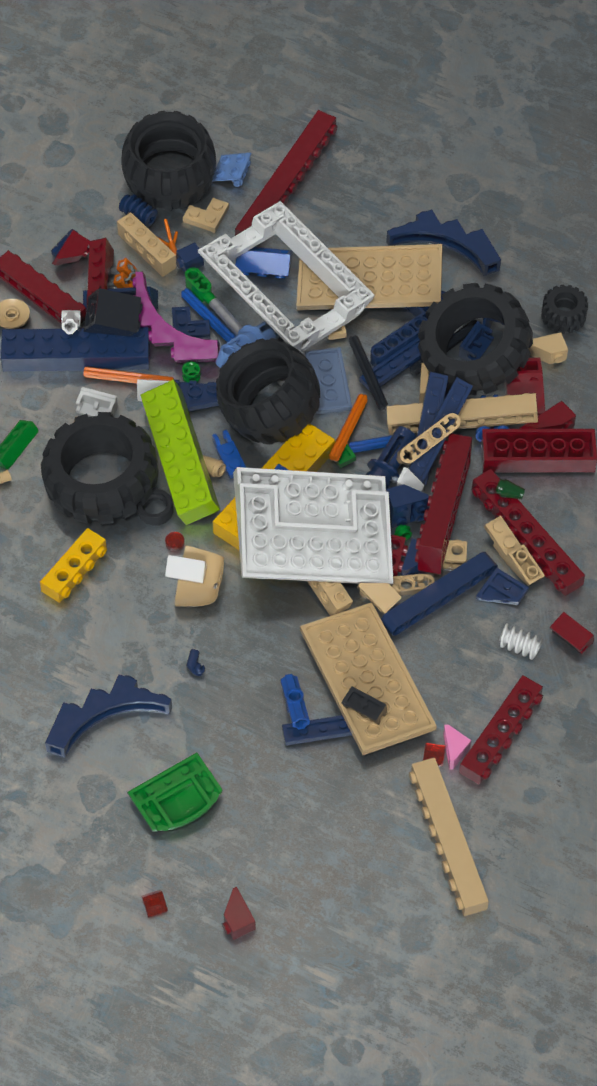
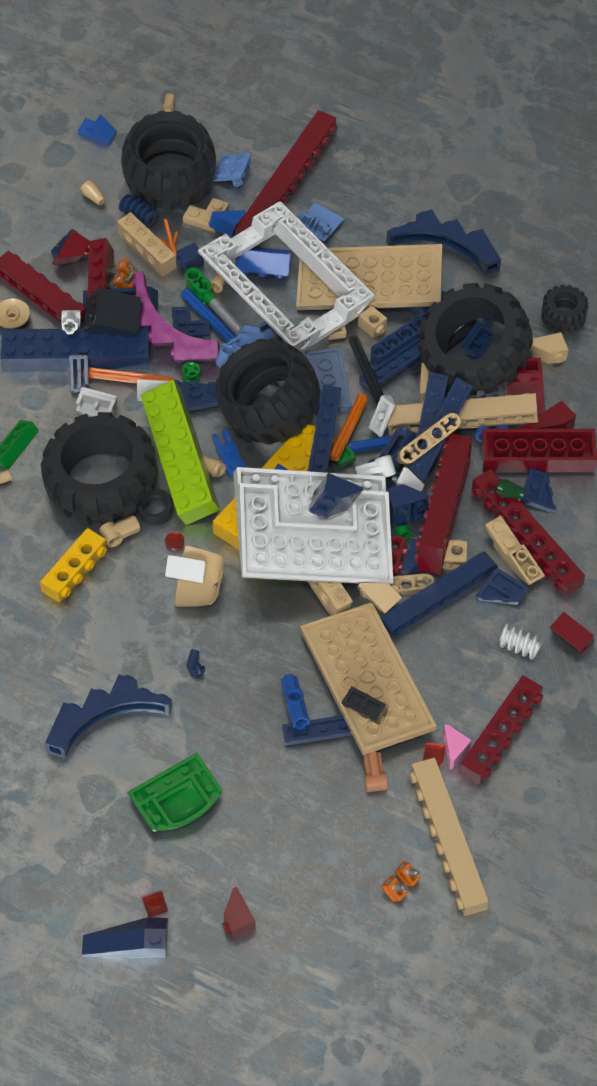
(86, 372): none -> tile
(93, 192): none -> tan cone
(98, 130): none -> blue slope
(117, 532): none -> tan piece
(130, 940): none -> dark blue wedge
(168, 105): none -> tan pin
(217, 283): none -> tan bush
(226, 221): none -> blue slope
(320, 221): none -> medium blue hinge
(324, 429): none -> dark blue plate
(334, 496): none -> dark blue slope
(372, 322): none -> tan brick
(375, 777): none -> nougat piece
(379, 467): none -> white piece
(382, 415): none -> white slope
(408, 876): none -> orange piece
(538, 491): none -> dark blue wing

